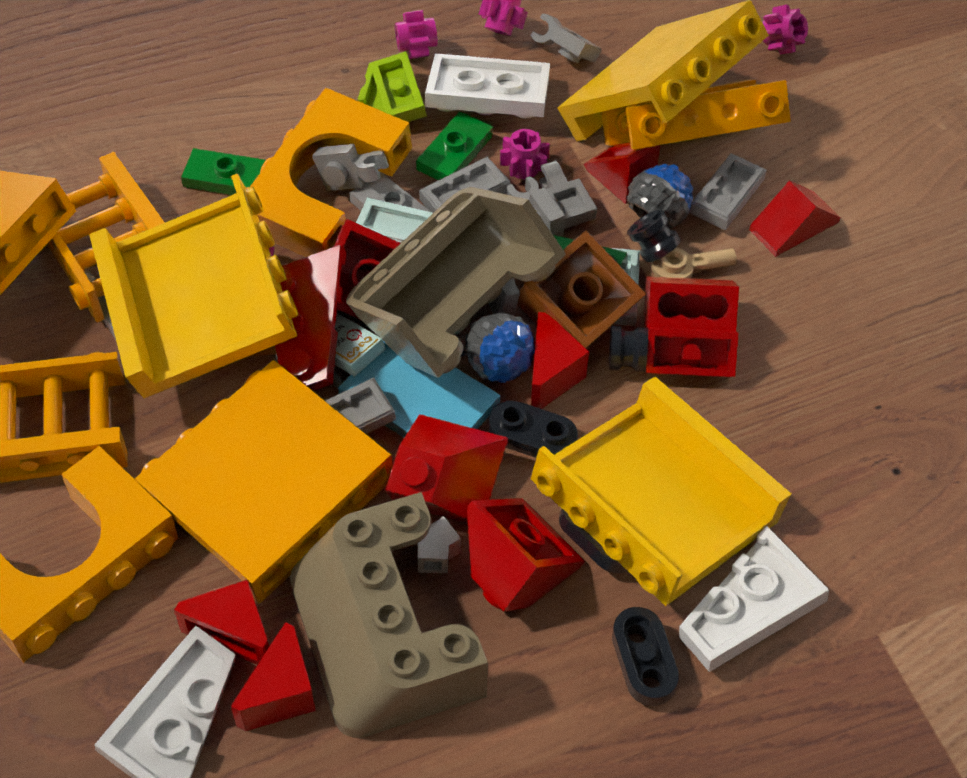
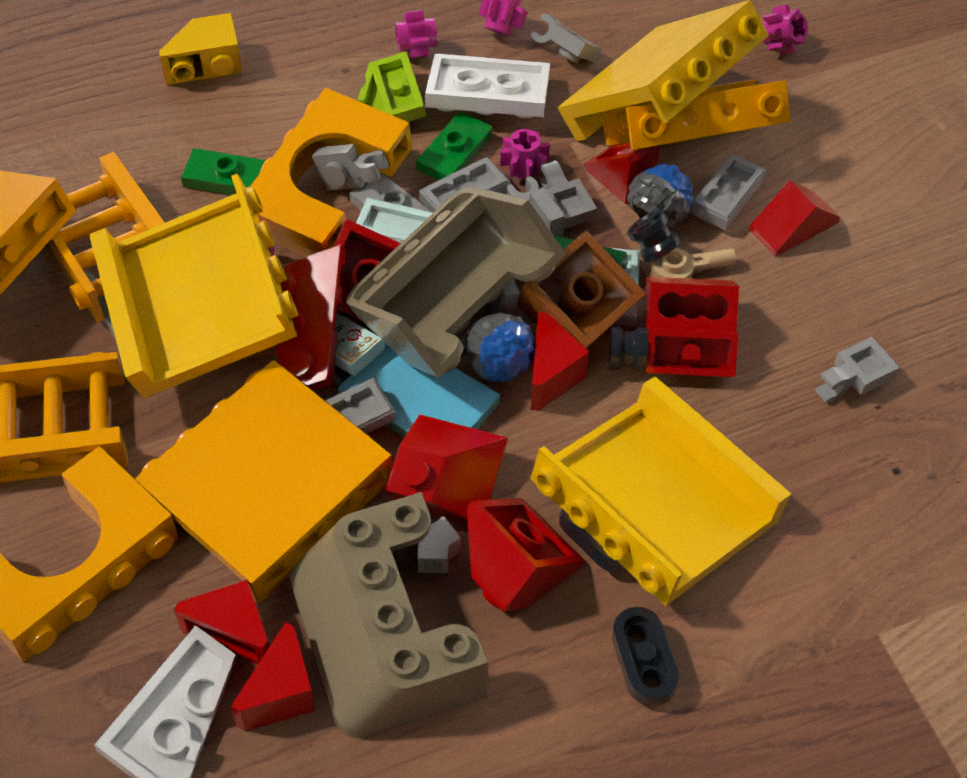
(202, 51): none -> yellow slope
(532, 428): black plate -> none
(754, 601): white wing -> none
(860, 366): none -> light grey plate

